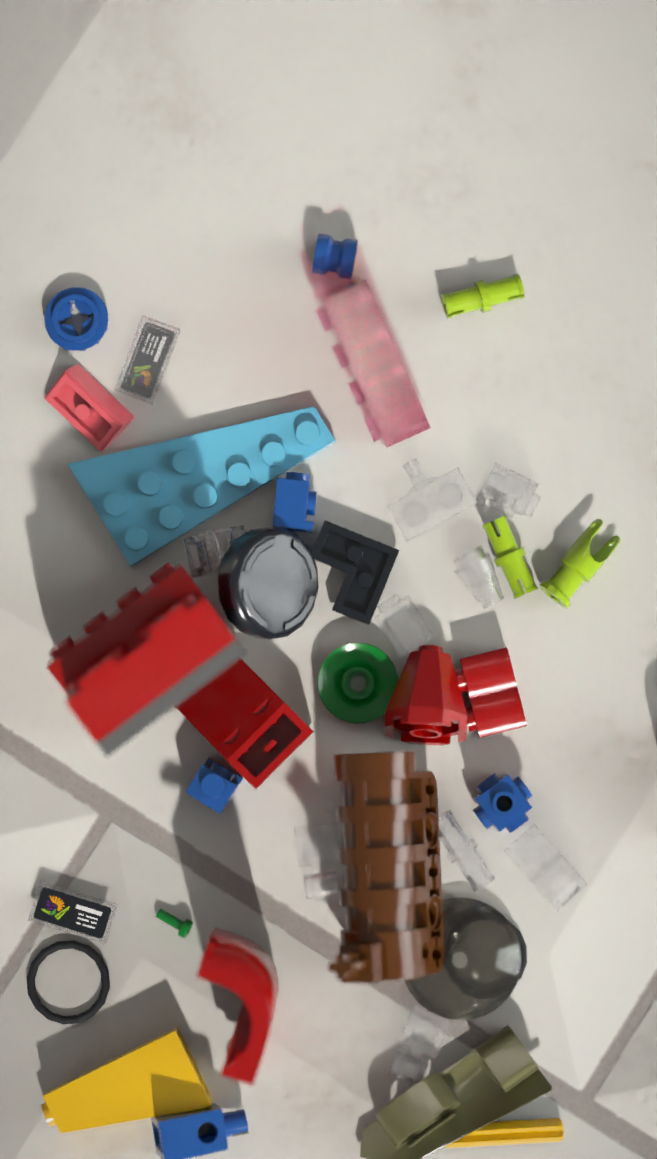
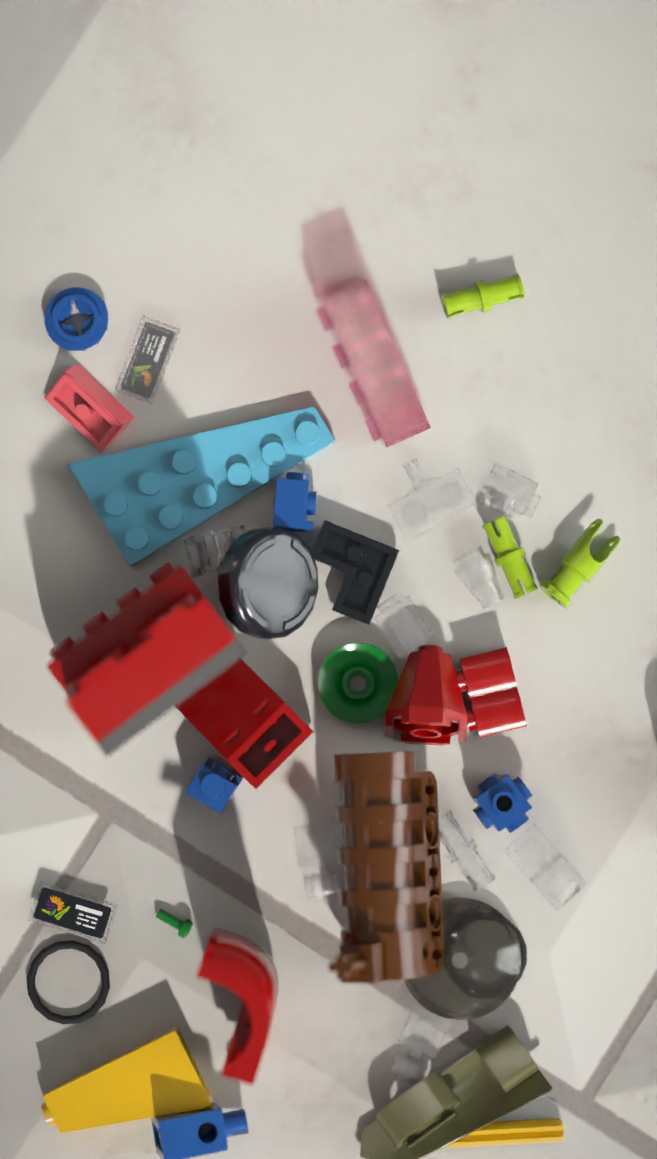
(334, 256): blue wheel -> none

